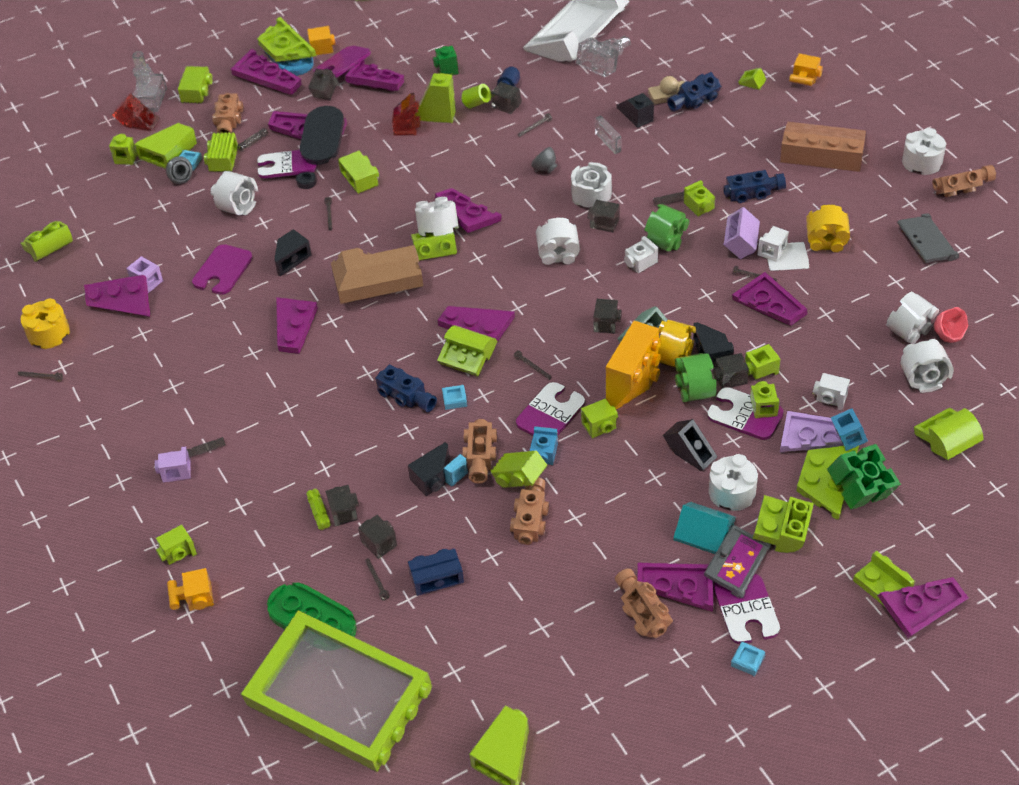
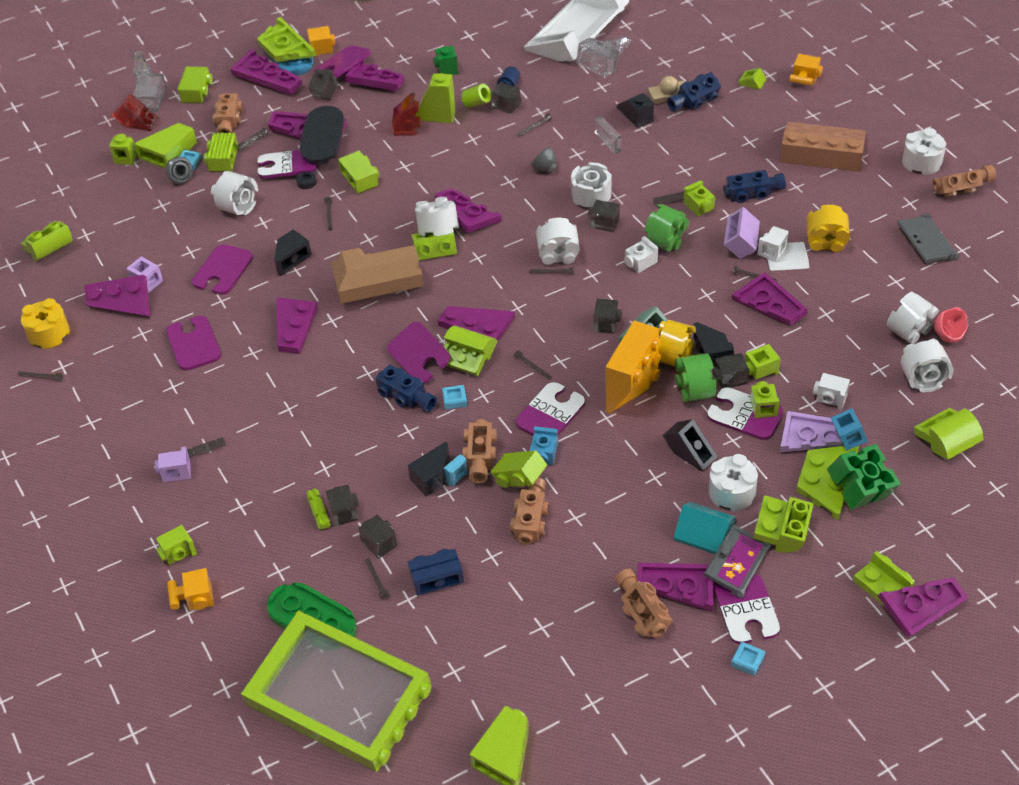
(196, 347): none -> magenta piece
(415, 347): none -> magenta piece
(570, 270): none -> clear smoke piece
(599, 418): lime brick -> none

